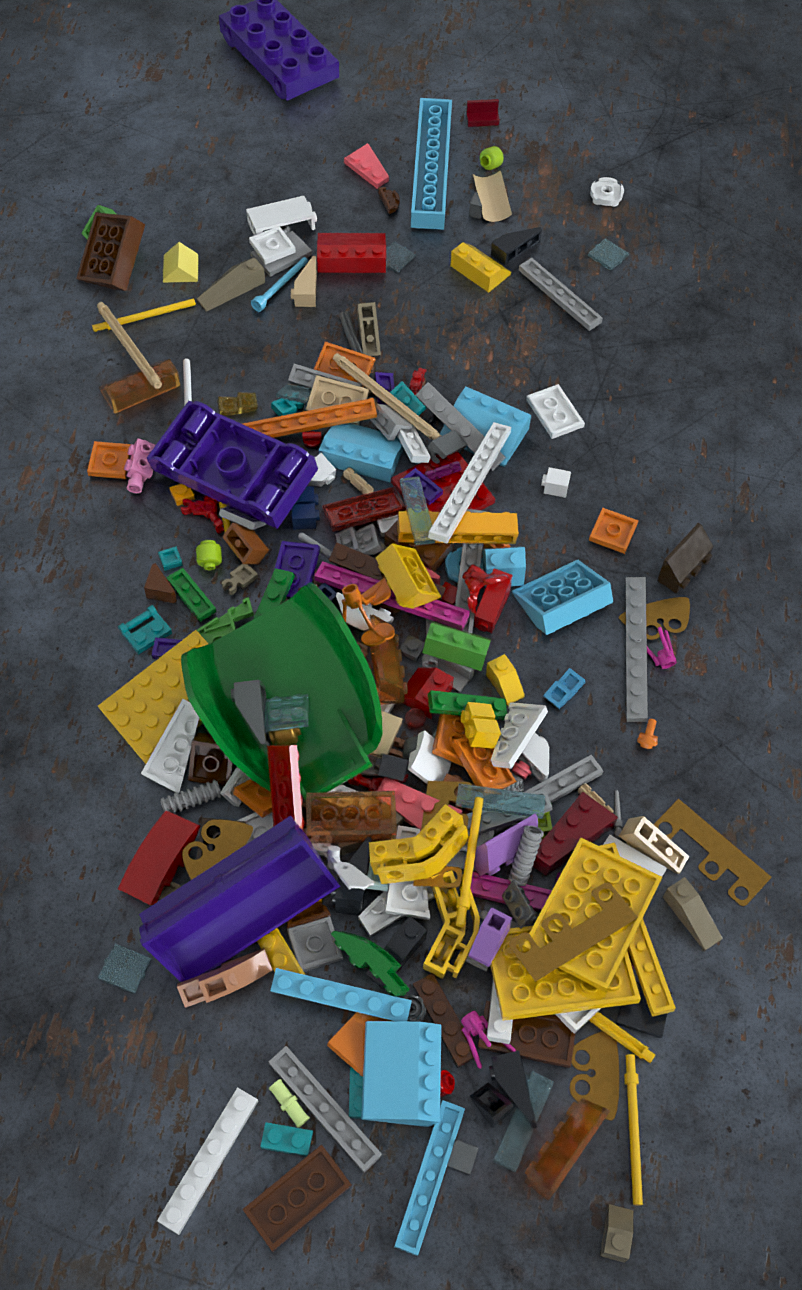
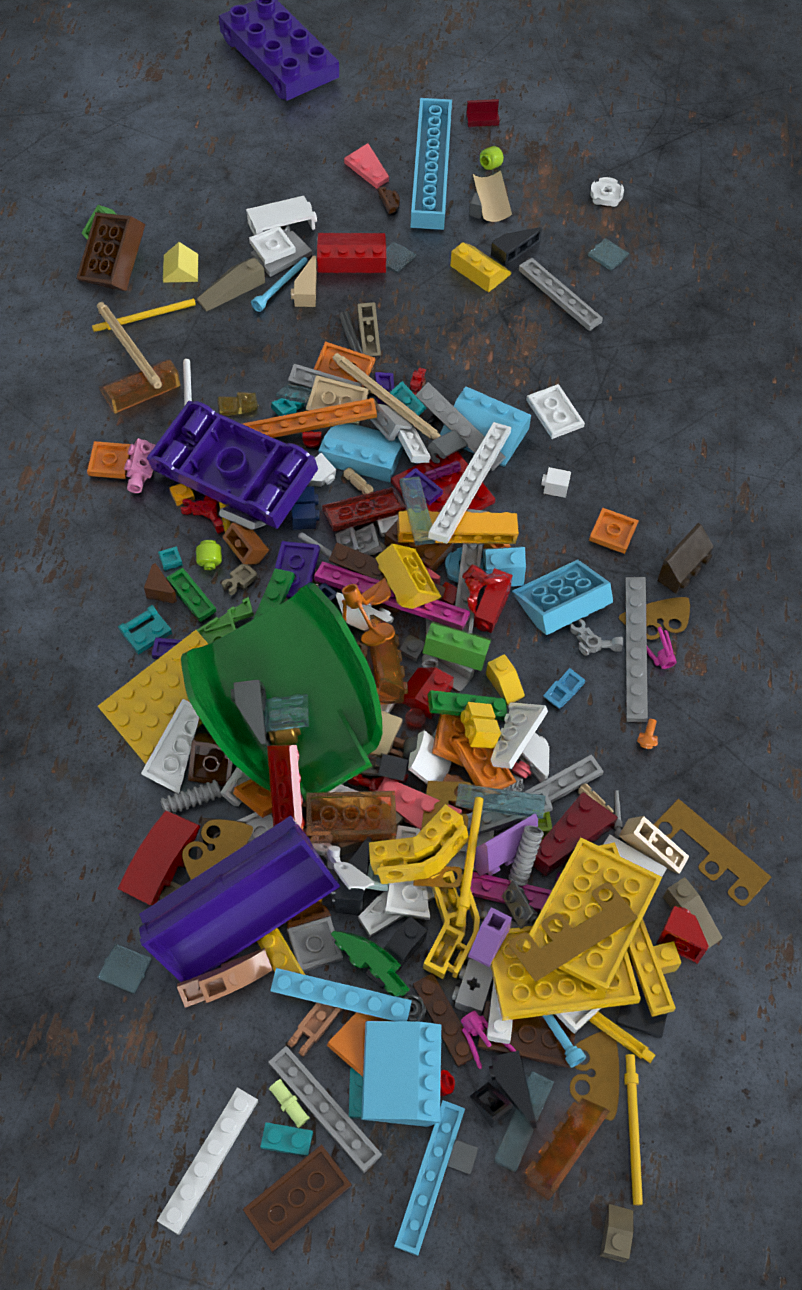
(314, 1026): none -> nougat hinge
(467, 999): none -> light grey brick
(573, 1054): none -> medium azure piece
(592, 643): none -> light grey piece
(668, 957): none -> yellow brick
(685, 932): none -> red slope

